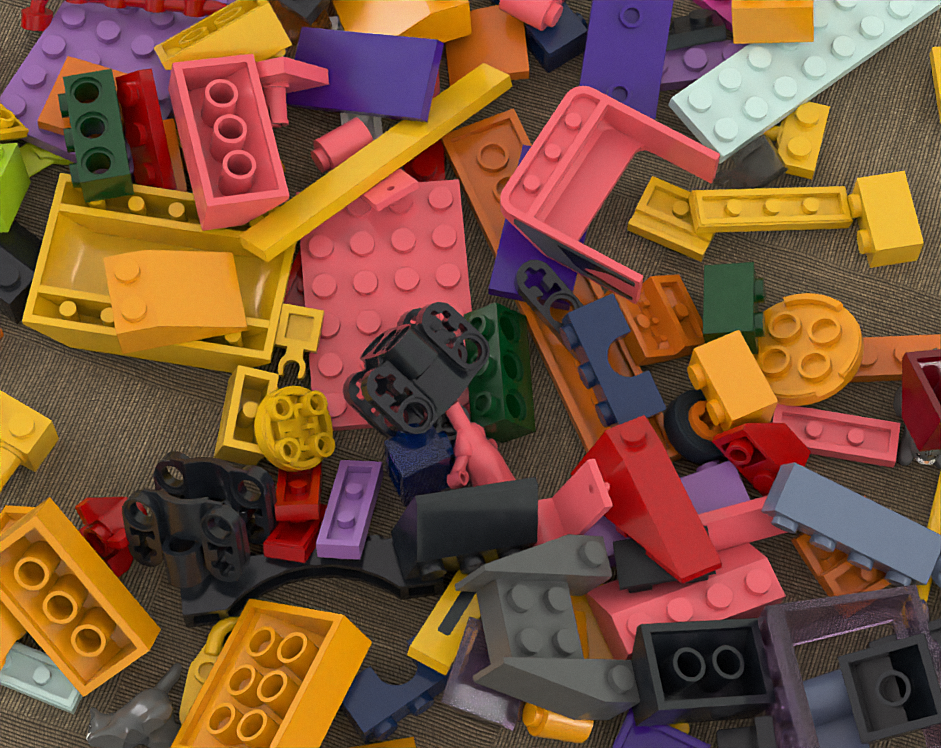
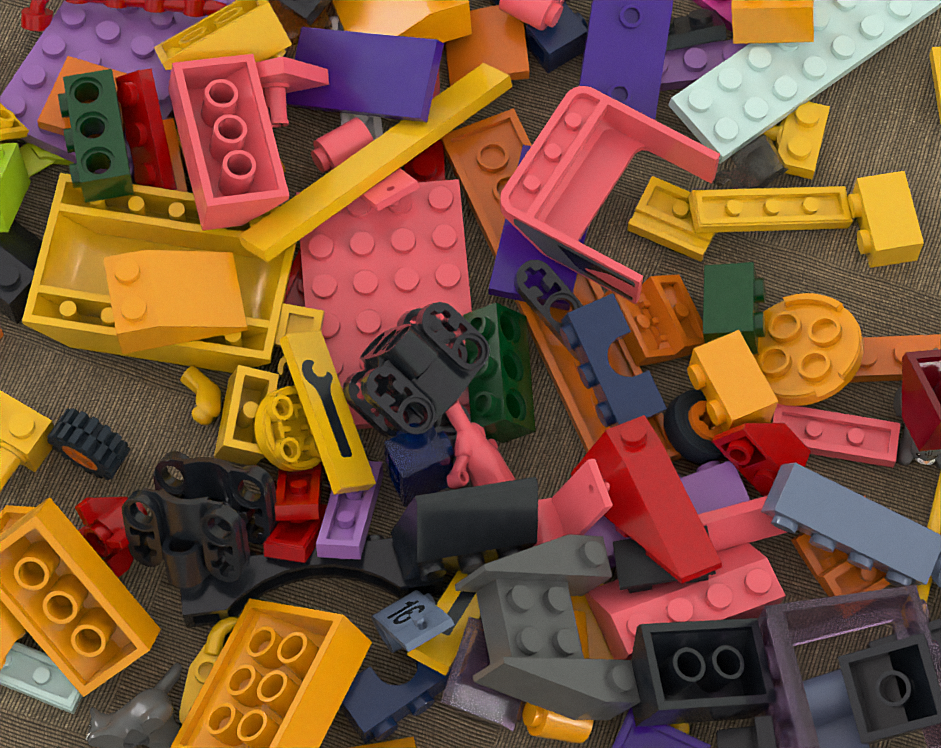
(88, 444): none -> black wheel
(207, 395): none -> yellow arm
(327, 412): none -> yellow tile
(410, 622): none -> sand blue door

